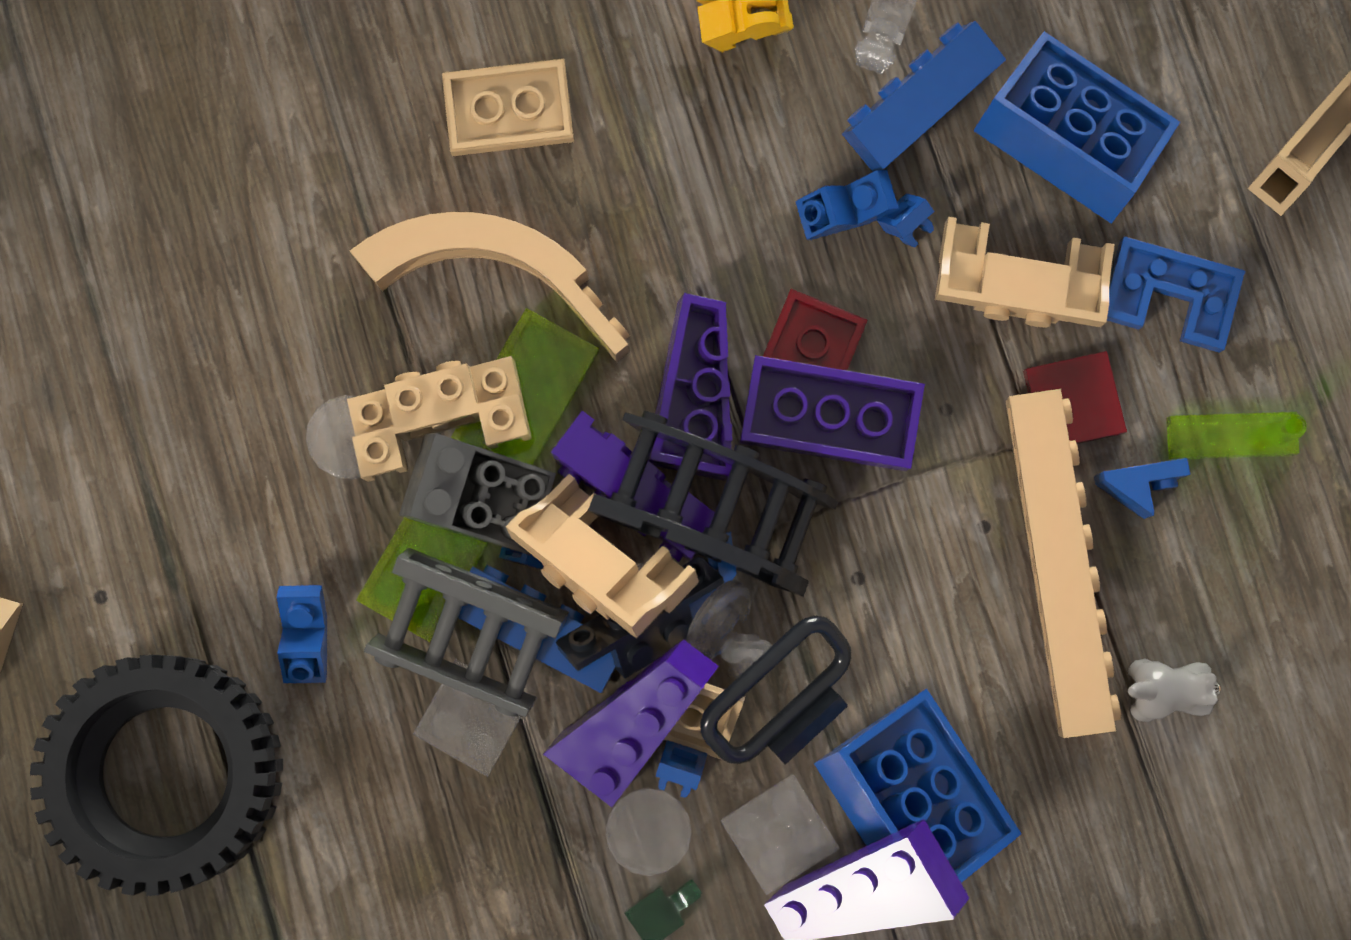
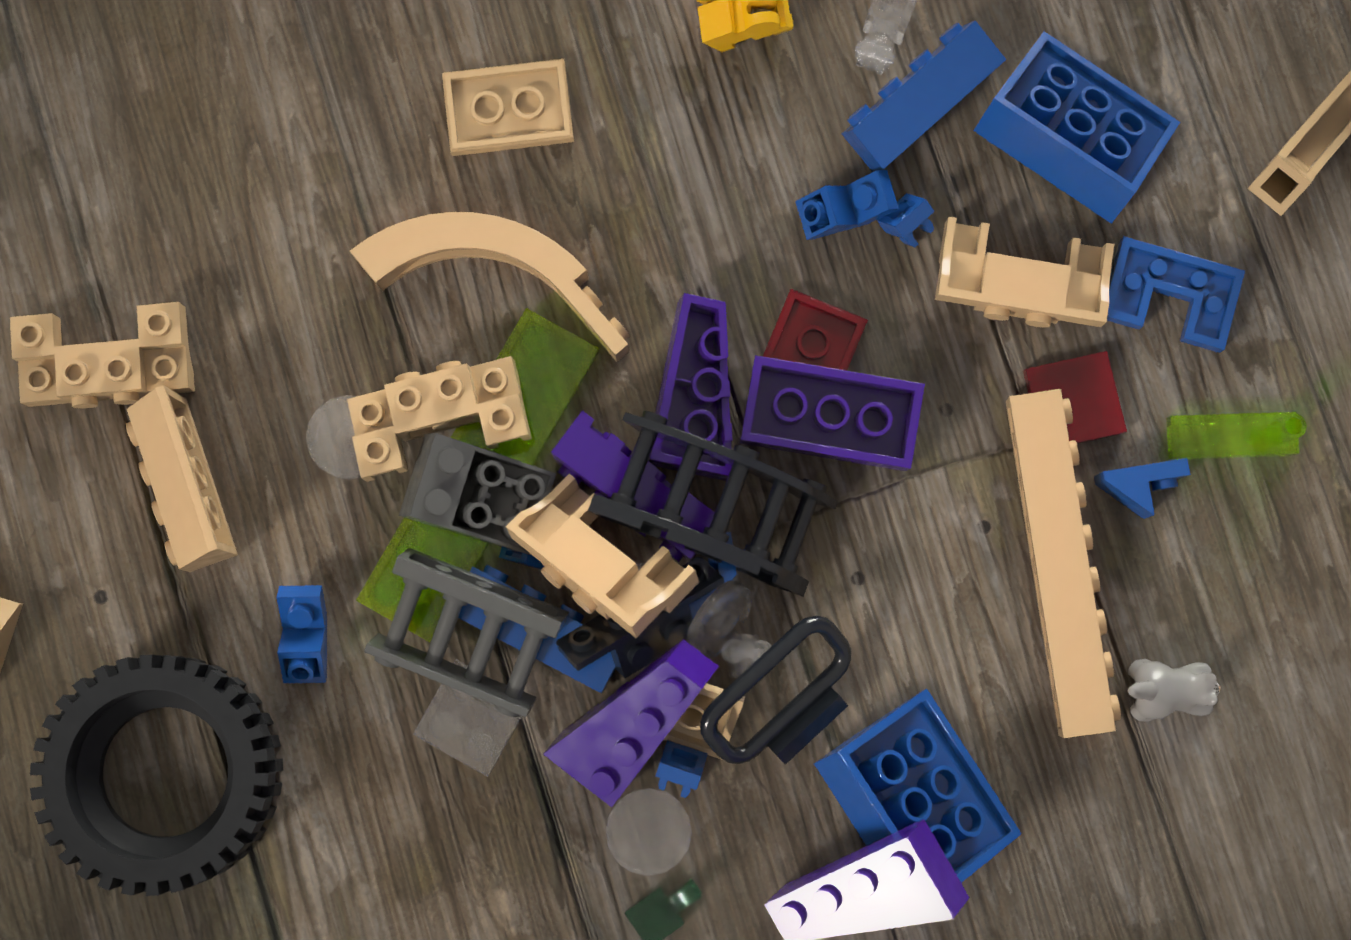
(102, 369): none -> tan bracket
(180, 480): none -> tan slope
(779, 834): clear plate -> none

